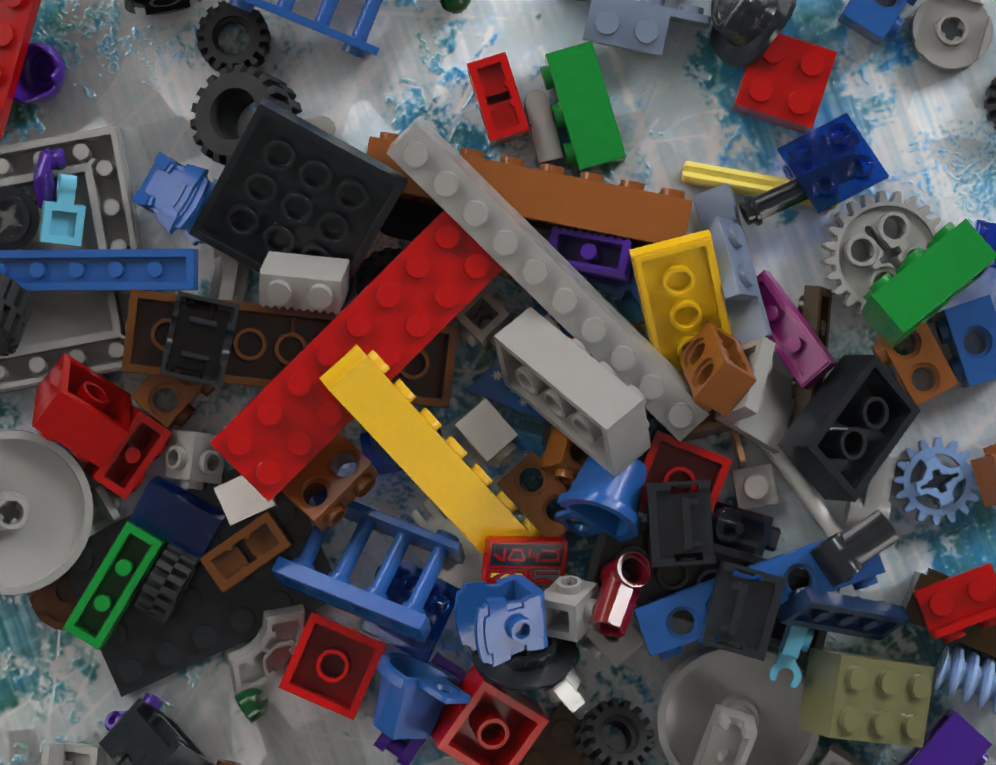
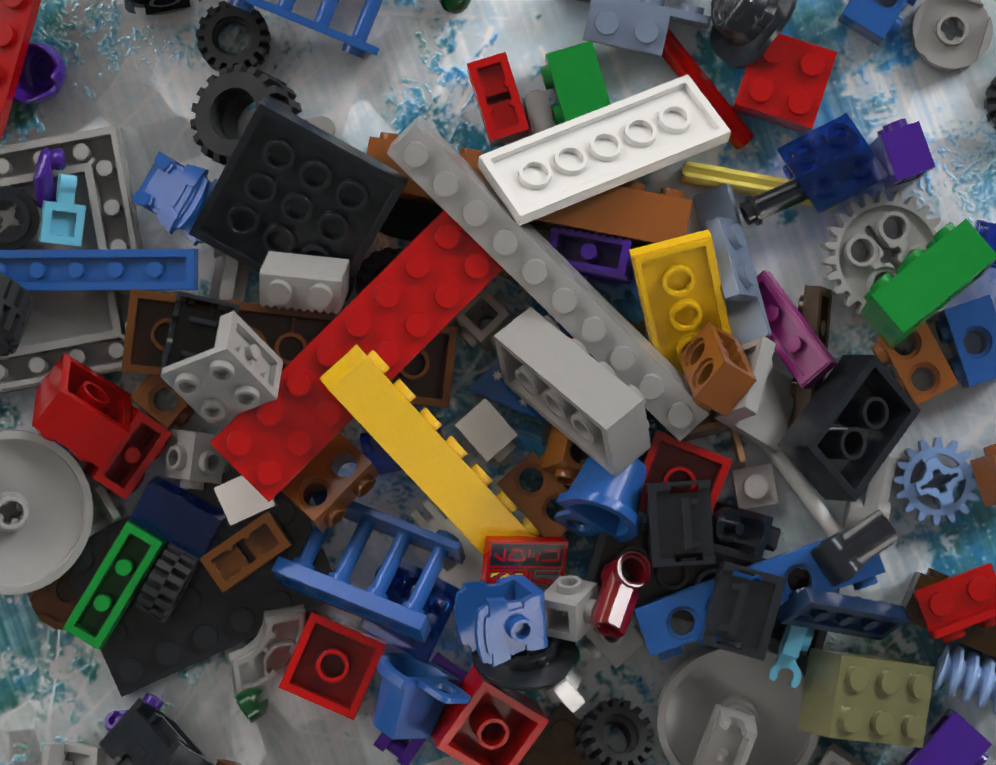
(229, 377): none -> light grey bracket
(603, 149): none -> white plate
(684, 64): none -> red axle
(902, 152): none -> dark purple brick

